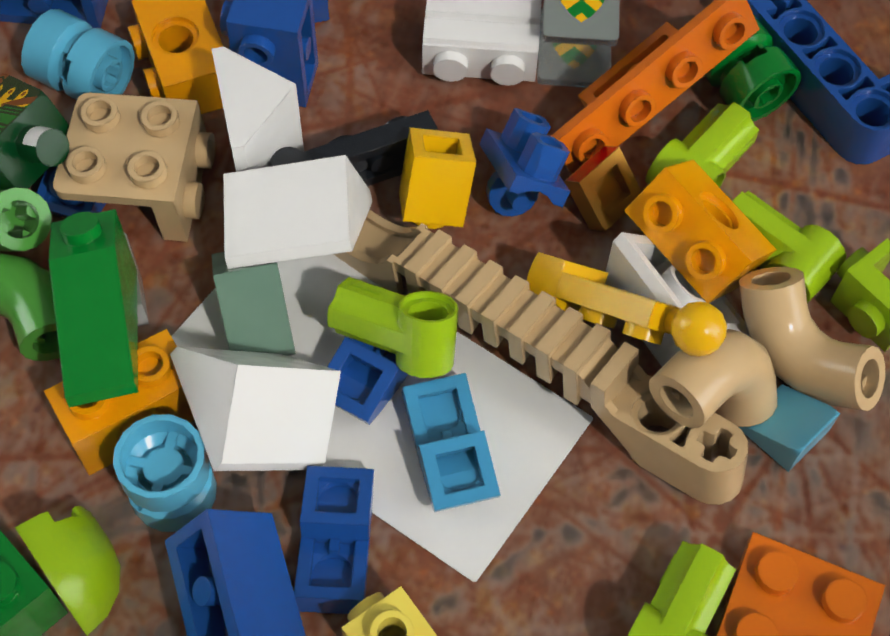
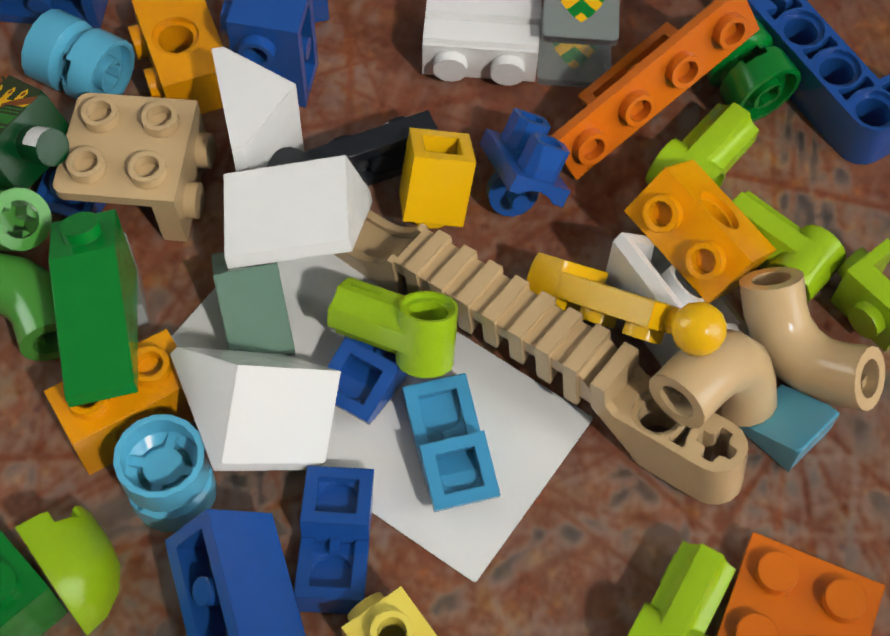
(603, 188): pearl gold plate -> none

